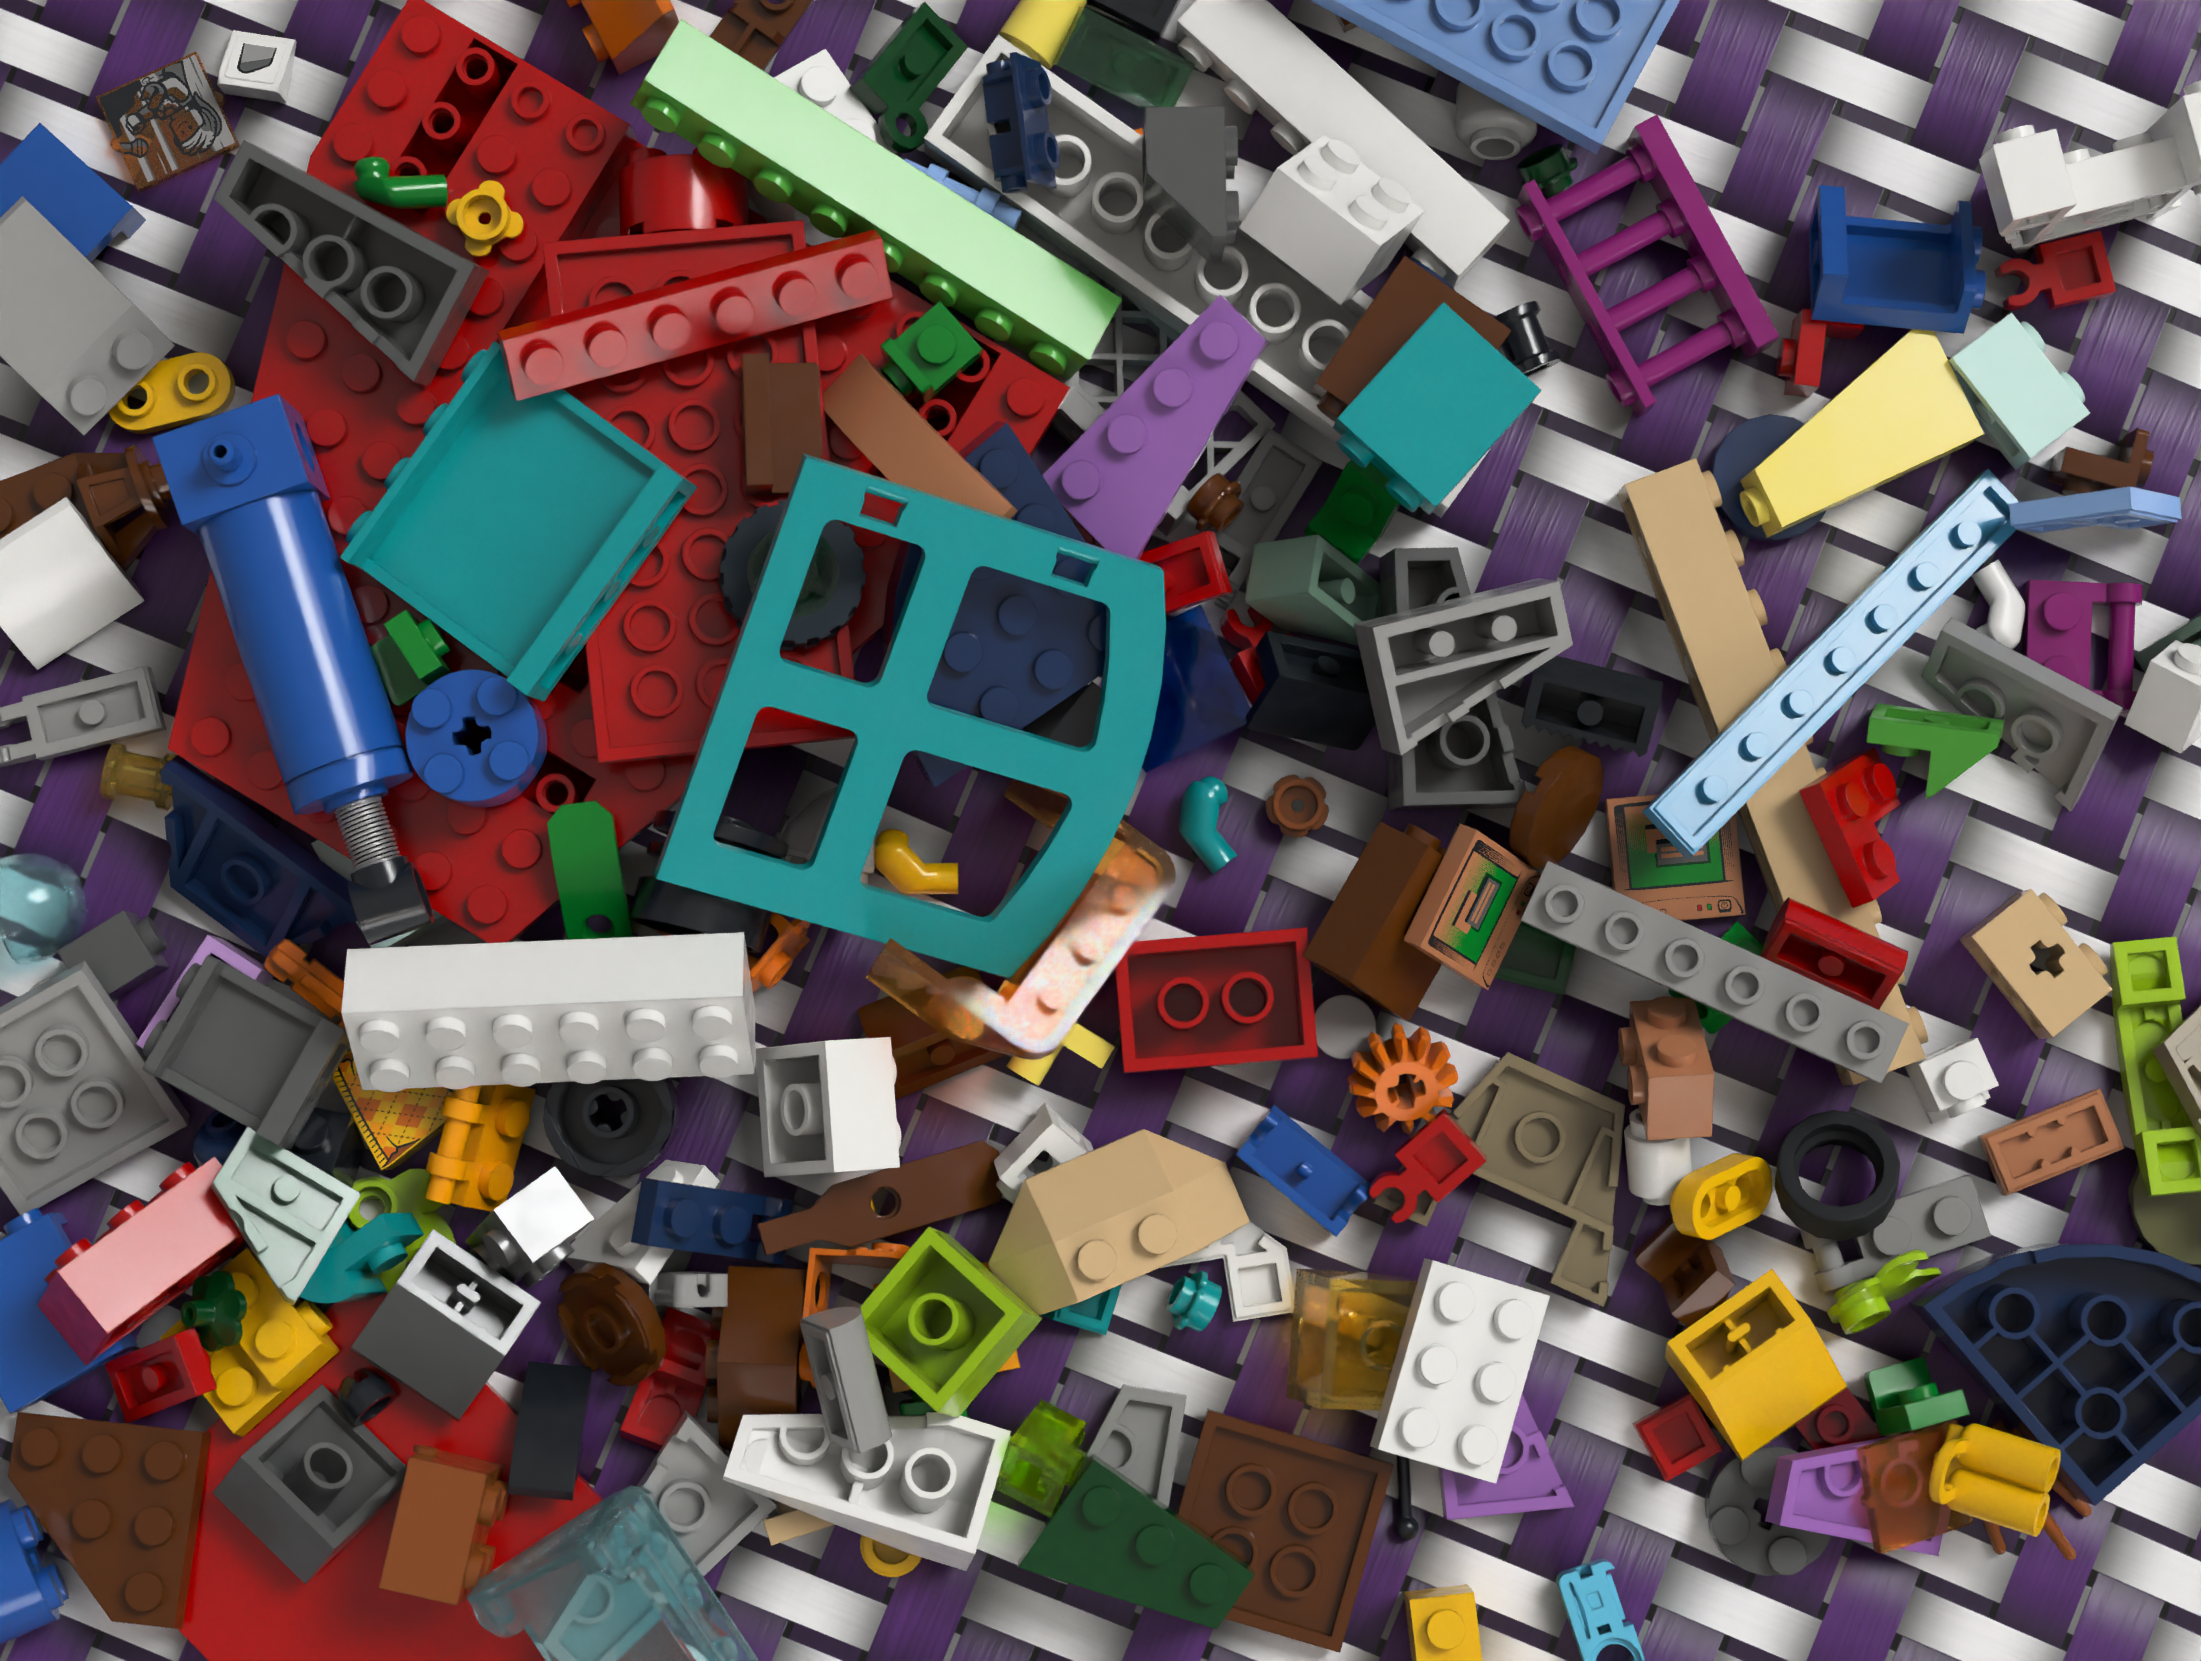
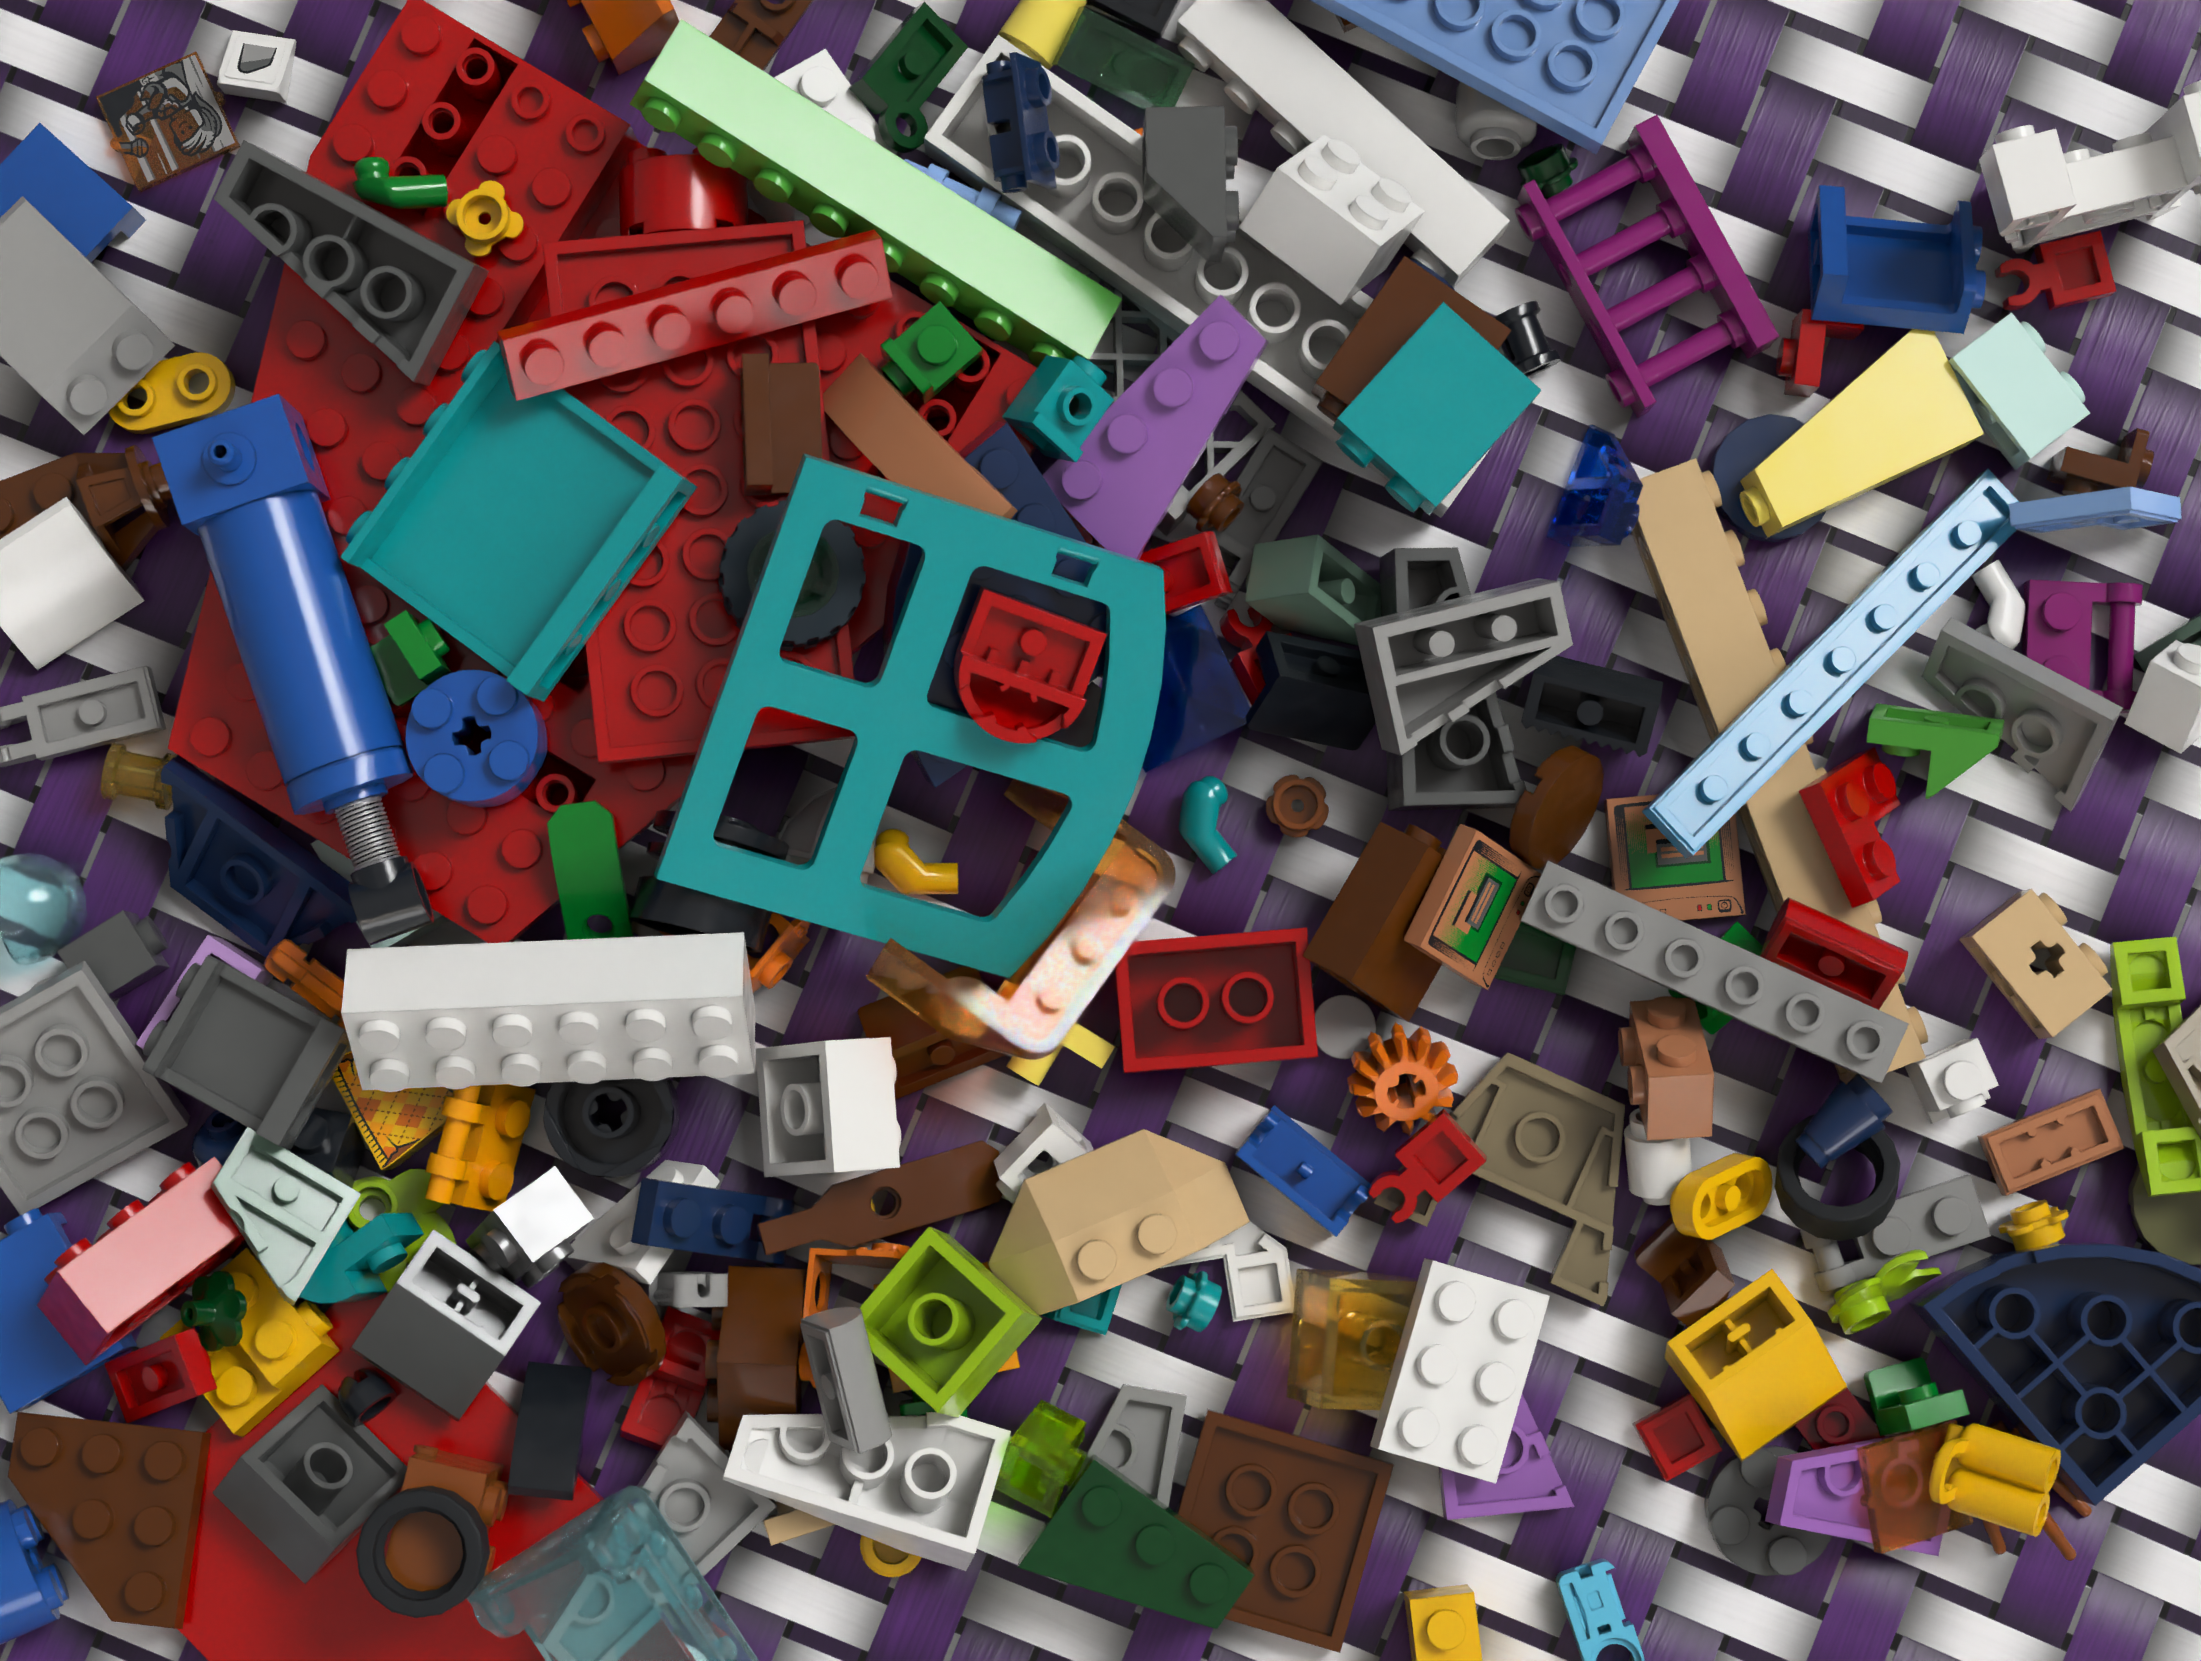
(372, 1558): none -> black tyre
(1023, 667): none -> red slope
(1044, 407): none -> teal brick
(1355, 512): green bracket -> none
(1405, 1526): black hinge -> none
(1599, 495): none -> clear blue wing
(1844, 1121): none -> dark blue cone
(2034, 1225): none -> yellow plate

